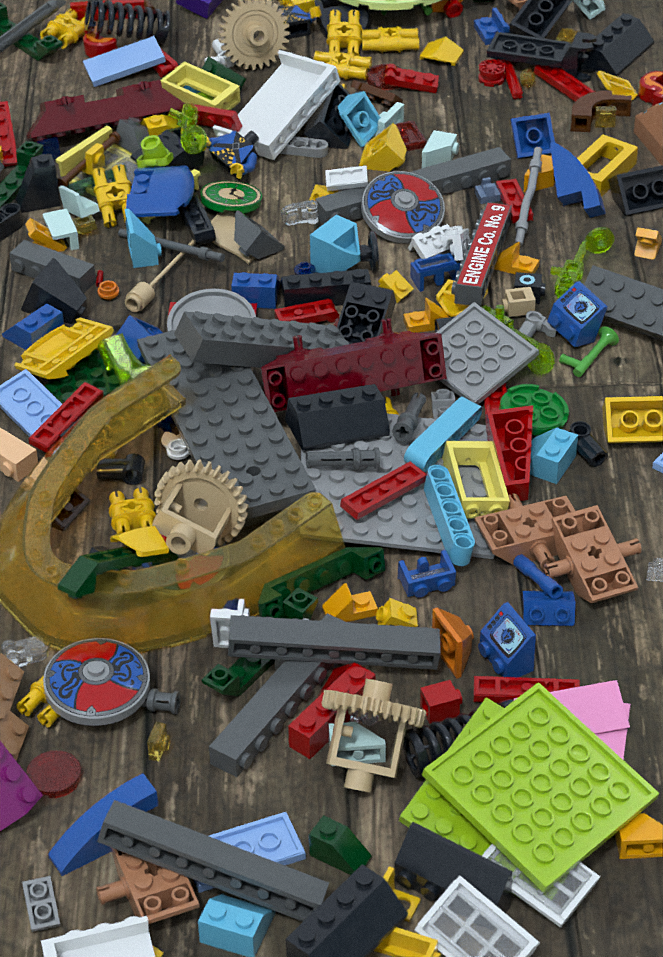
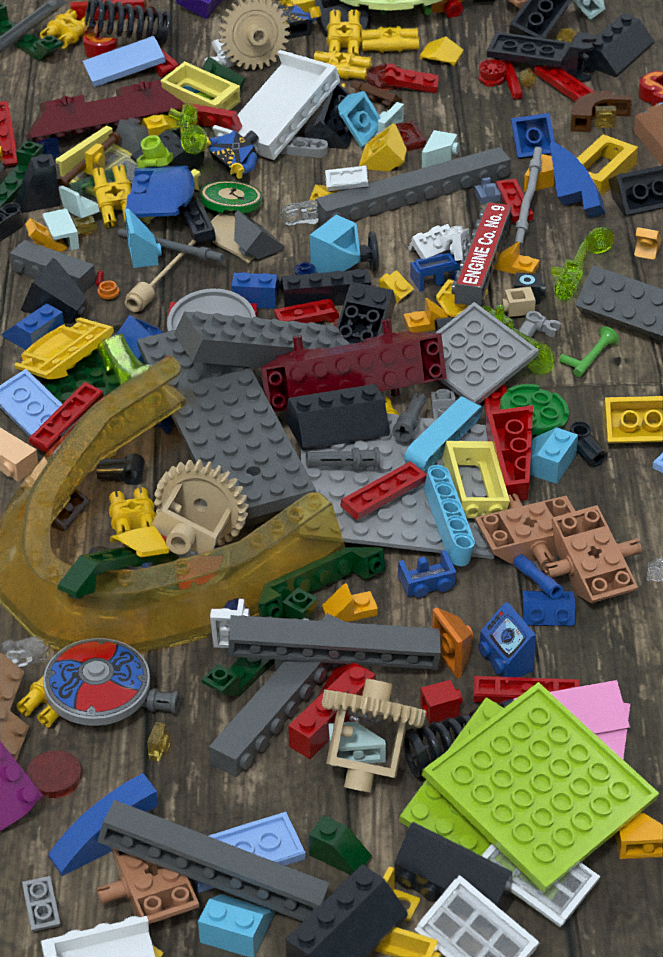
(175, 446): white plate -> none
(397, 614): yellow bracket -> none
(401, 206): dish -> none
(488, 26): blue bracket -> none
(578, 315): blue slope -> none
(617, 85): yellow slope -> none

